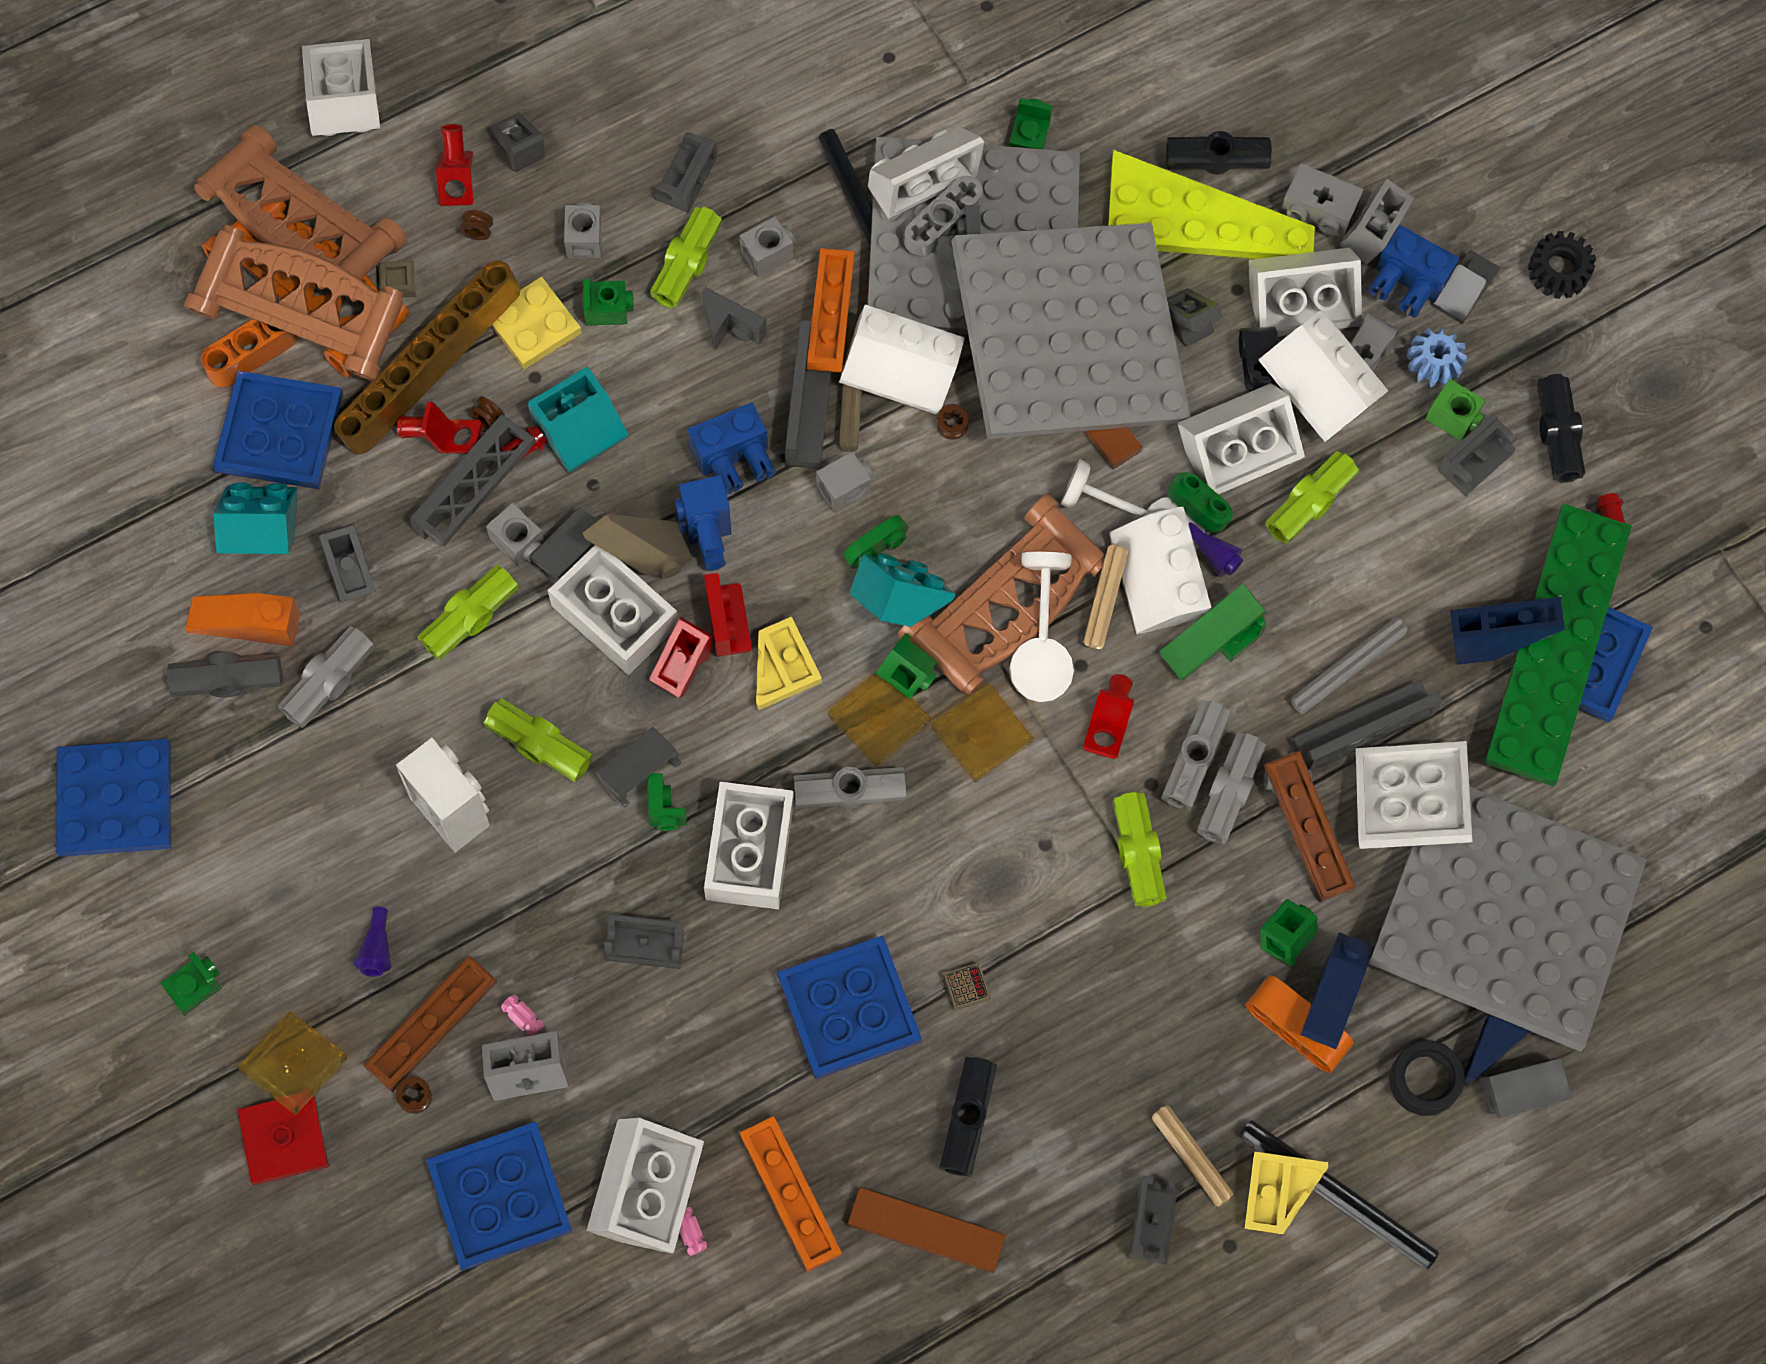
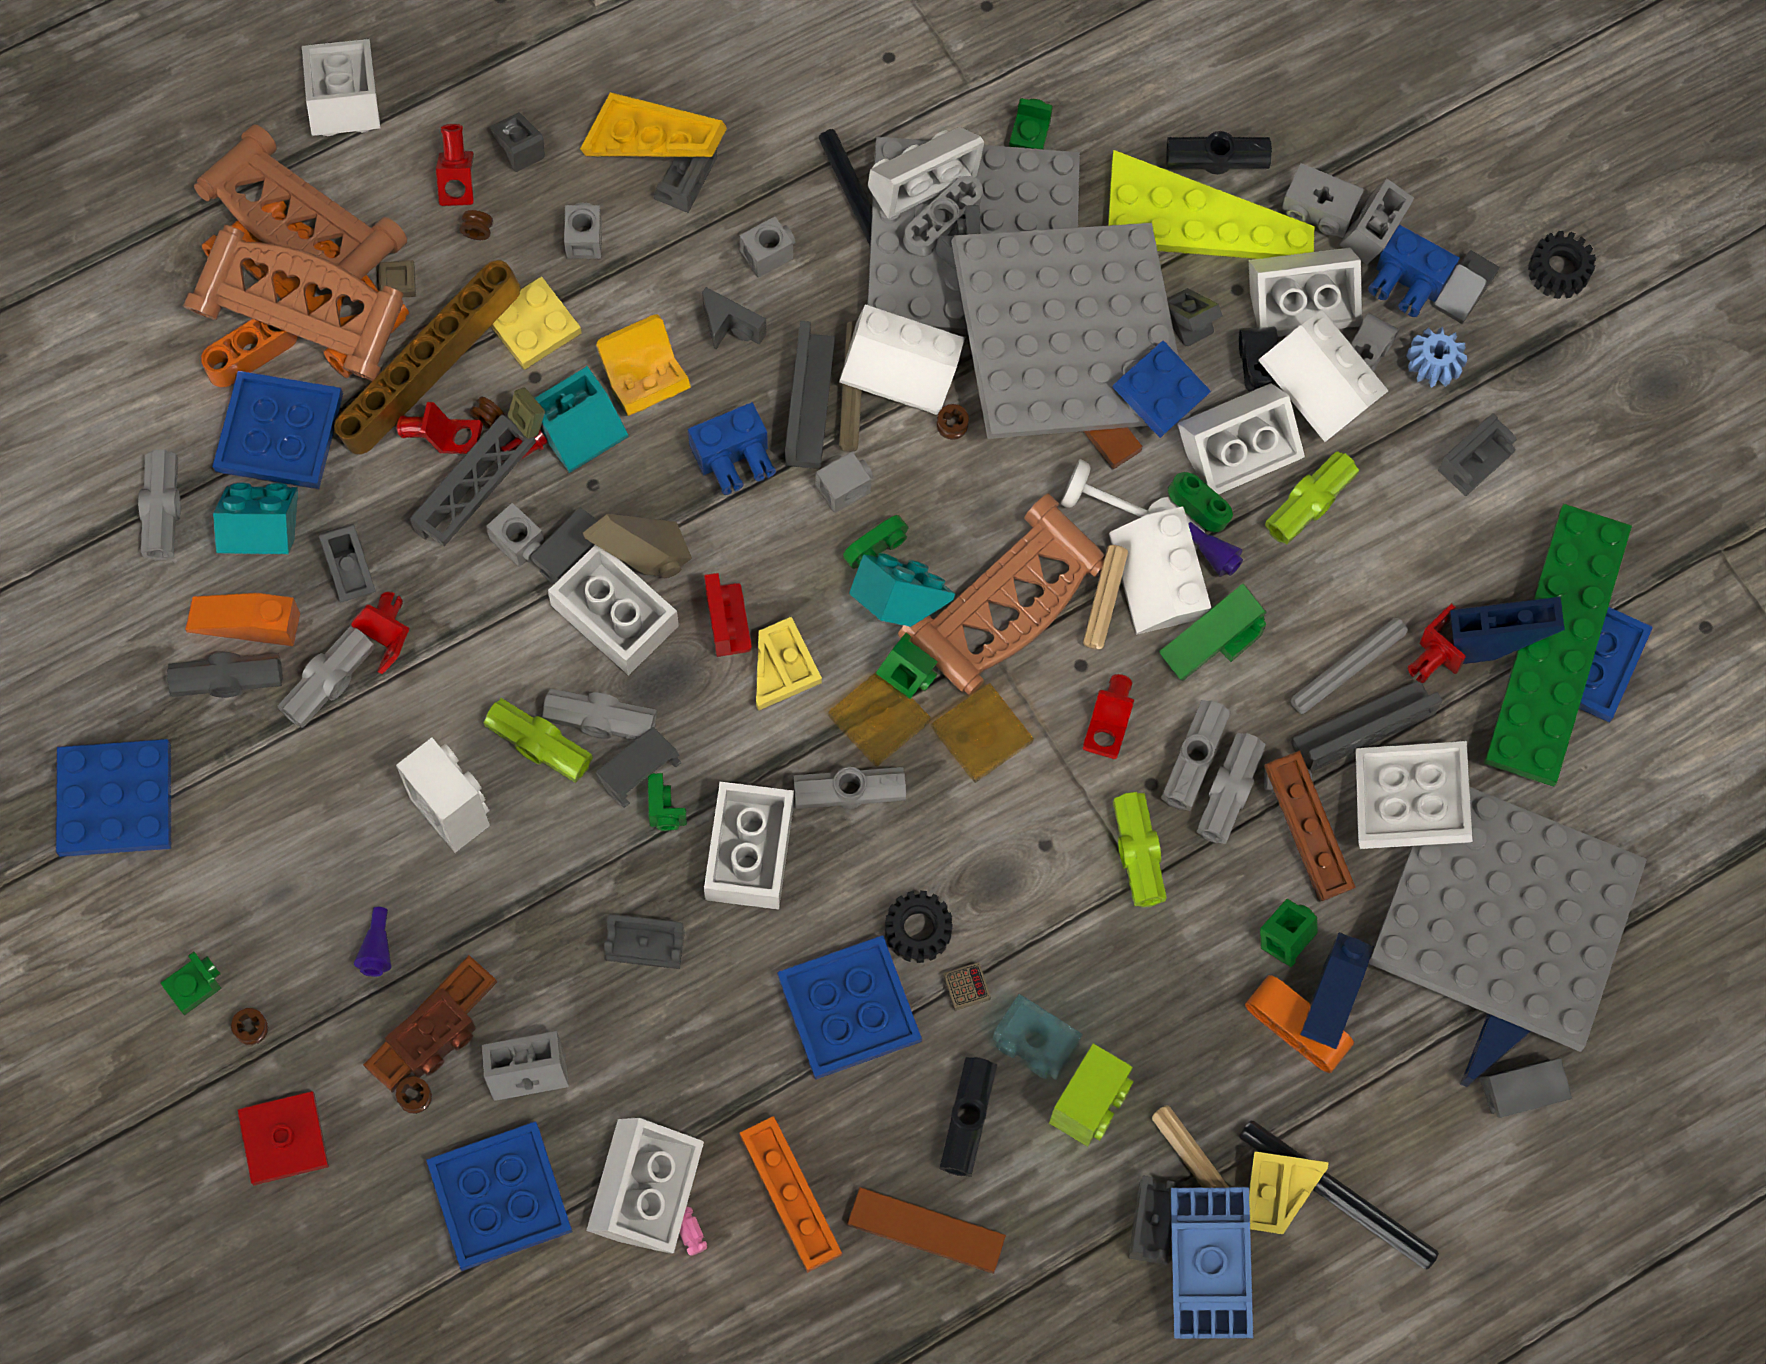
(159, 505): none -> light grey piece
(244, 1037): none -> reddish brown bush
(292, 1062): clear yellow plate -> none
(382, 627): none -> red bracket
(431, 1034): none -> copper bracket
(468, 612): lime piece -> none
(522, 1015): bright pink piece -> none
(526, 413): none -> olive tile
(598, 714): none -> light grey piece
(606, 302): green brick -> none
(641, 365): none -> yellow bracket
(650, 129): none -> yellow wing
(681, 657): slope -> none
(686, 257): lime piece -> none
(705, 517): blue brick -> none
(830, 310): orange plate -> none
(924, 905): none -> black tyre
(1027, 1017): none -> clear light blue brick
(1041, 665): white piece -> none
(1091, 1093): none -> lime brick
(1161, 388): none -> blue plate
(1211, 1263): none -> medium blue plate
(1437, 650): none -> red bracket
(1444, 1056): black tyre -> none
(1456, 396): bright green brick -> none
(1561, 428): black piece -> none
(1610, 506): red pin -> none

